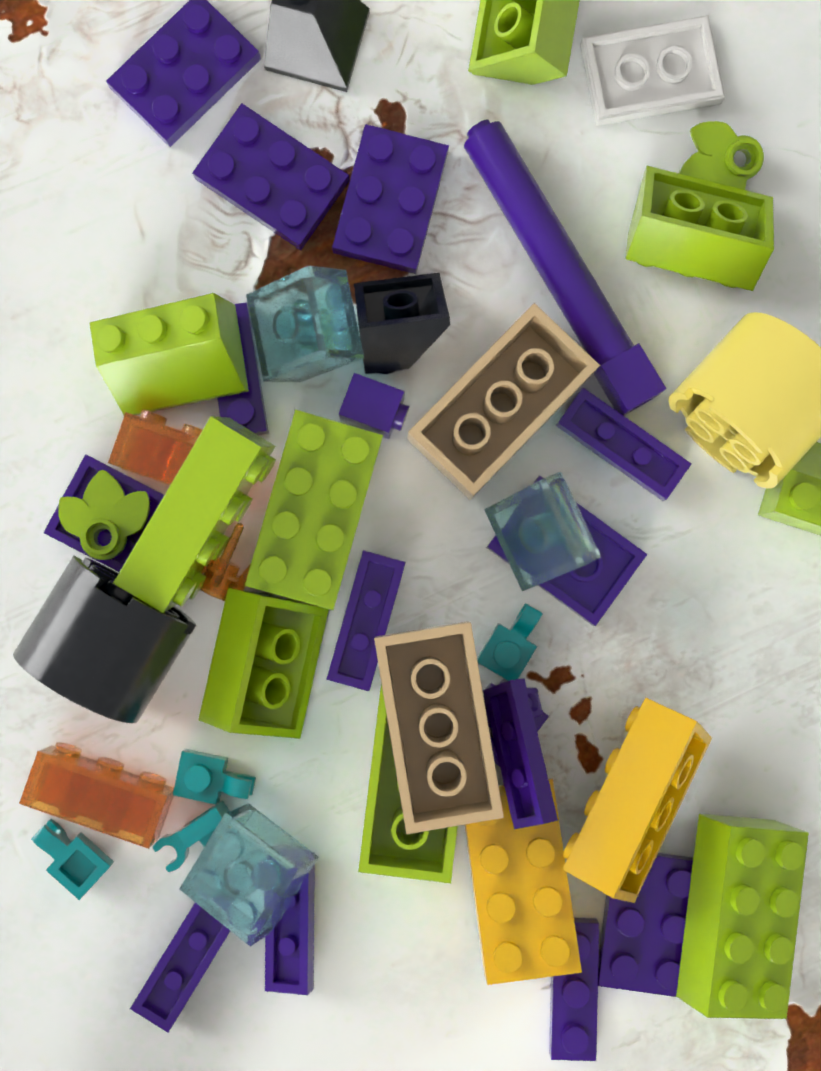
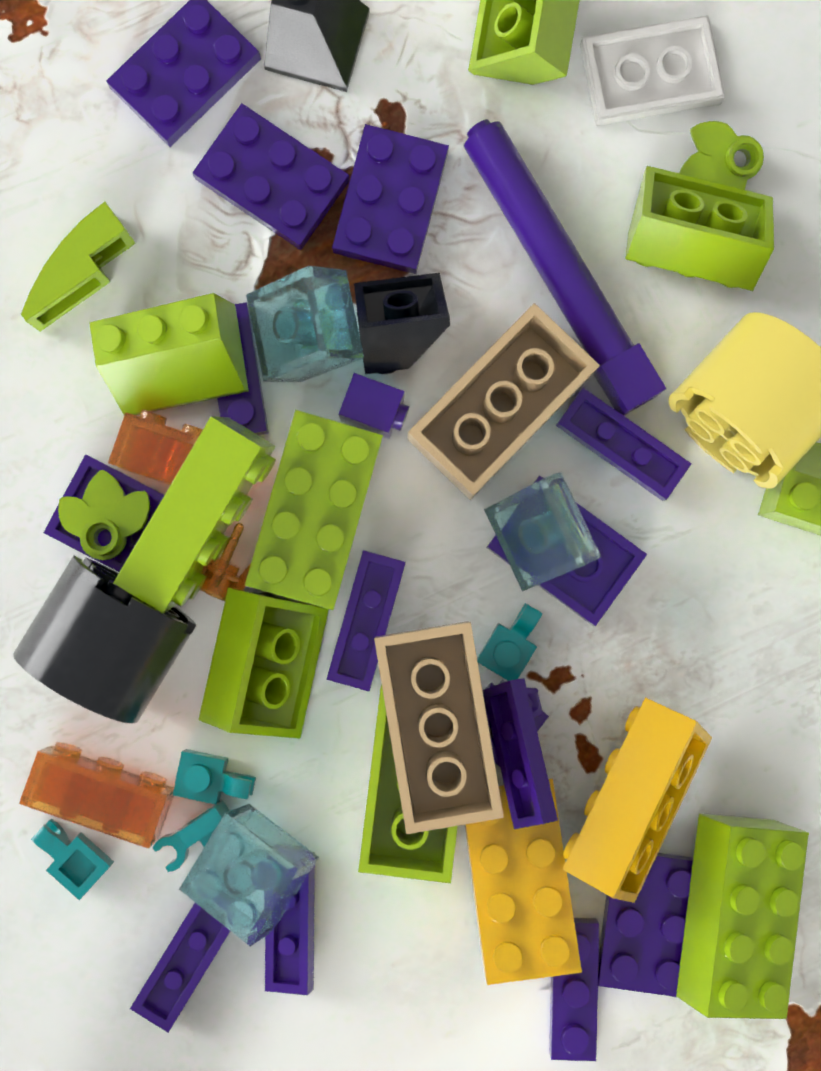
(75, 267): none -> lime slope

